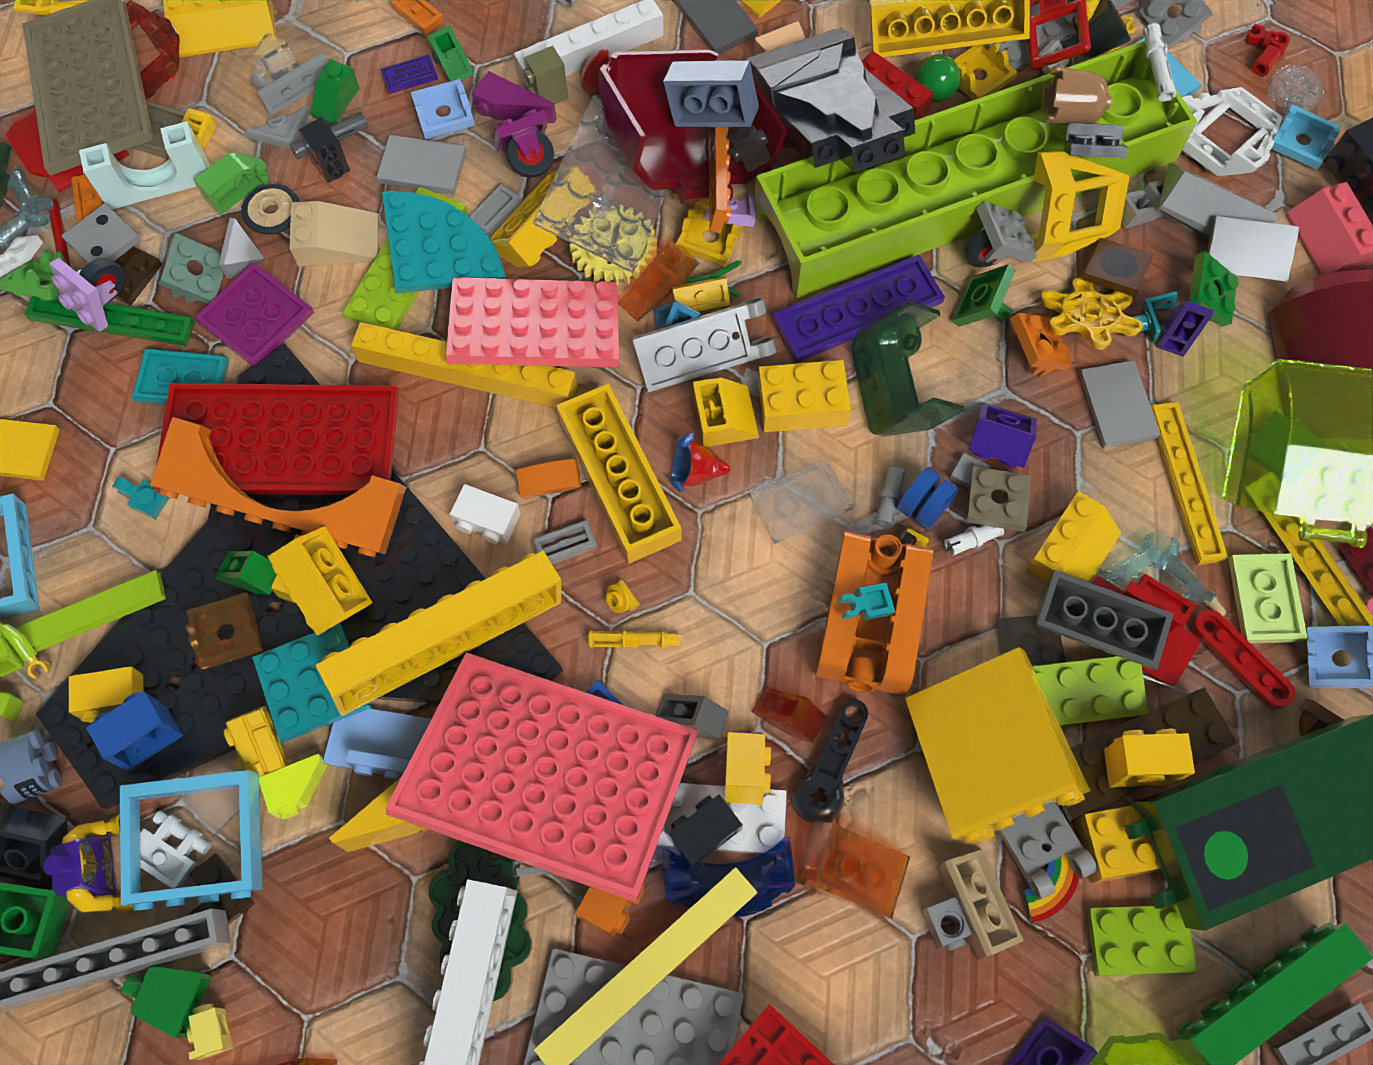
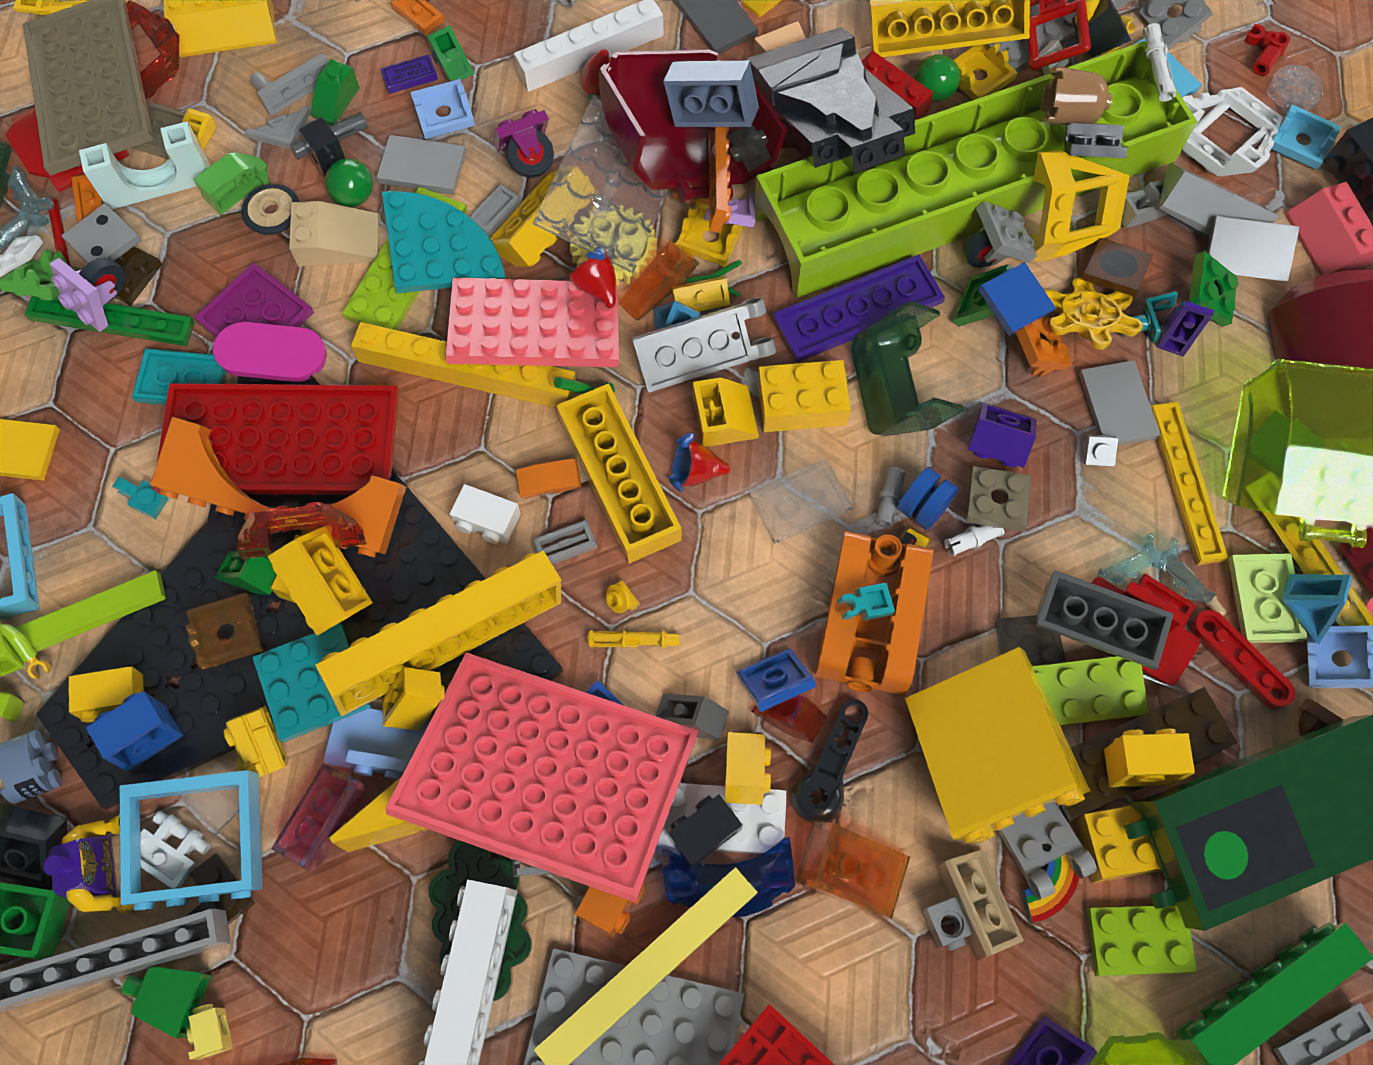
(181, 281): sand green piece -> none
(237, 251): light grey slope -> none
(256, 537): none -> clear red windscreen
(269, 351): none -> dark pink tile
(273, 57): clear slope -> none
(292, 786): neon yellow slope -> none
(318, 817): none -> clear pink slope
(349, 182): none -> green piece
(412, 699): none -> yellow brick
(507, 100): magenta slope -> none
(546, 75): olive brick -> none
(575, 386): none -> green piece
(597, 277): none -> red hat
(776, 679): none -> blue tile
(963, 469): light grey tile -> none
(1016, 298): none -> blue tile
(1077, 541): yellow slope -> none
(1100, 450): none -> plate
(1316, 600): none -> dark azure slope

